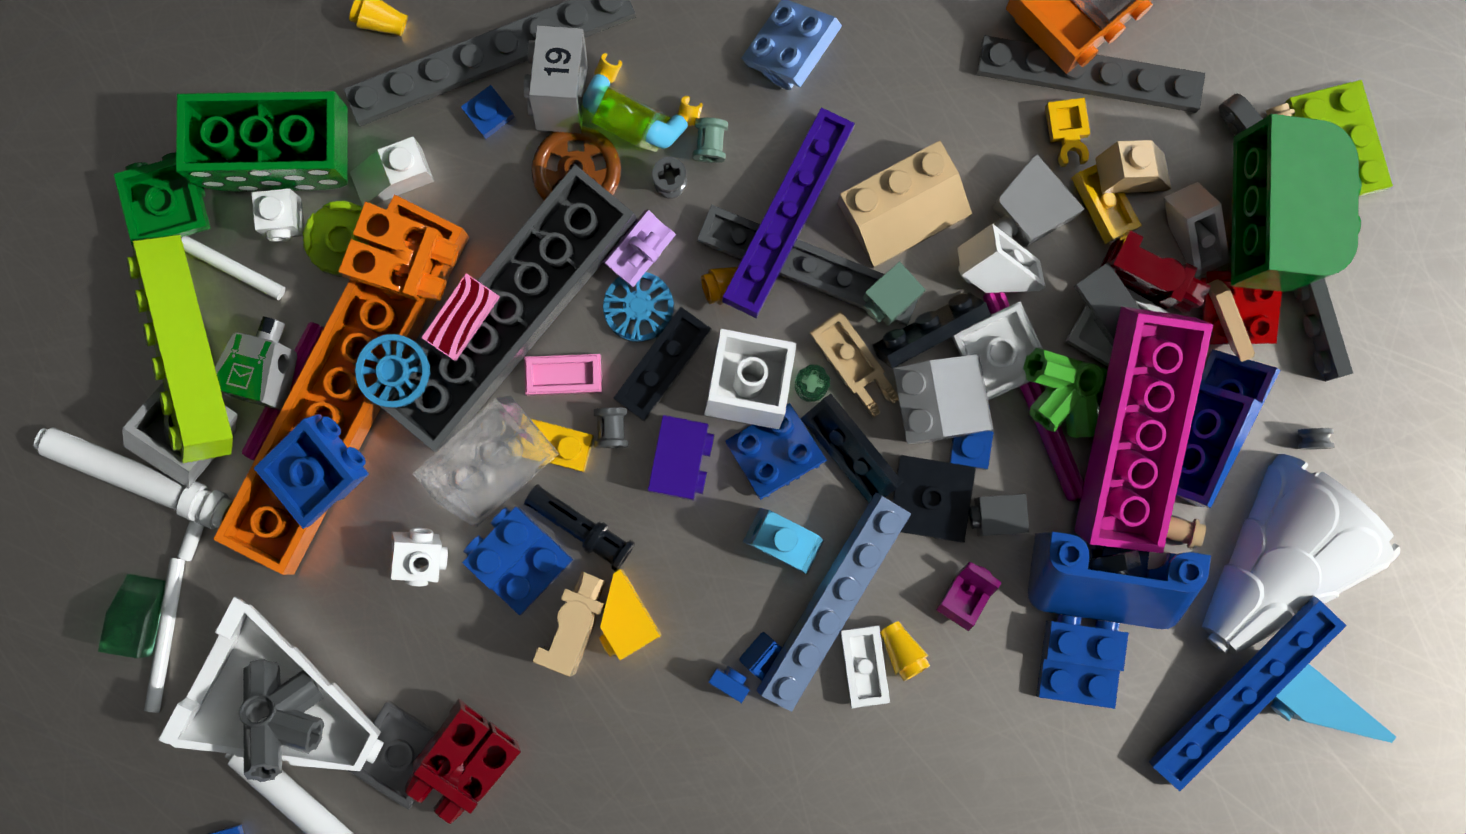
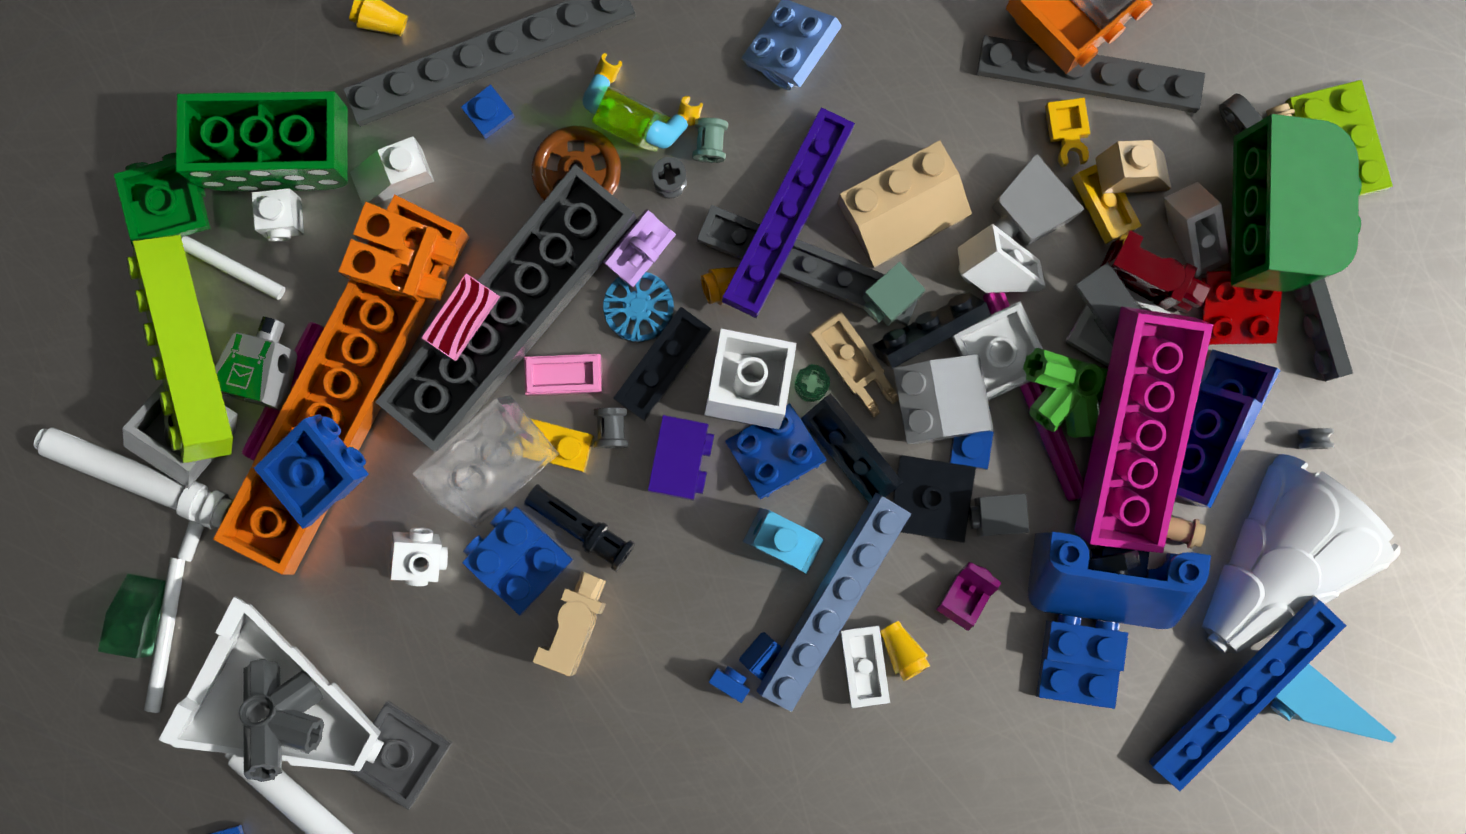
(329, 234): lime tile -> none
(392, 371): dark azure wheel -> none
(461, 762): dark red hips -> none
(557, 79): light grey brick -> none
(625, 619): yellow slope -> none
(1231, 320): tan tile -> none

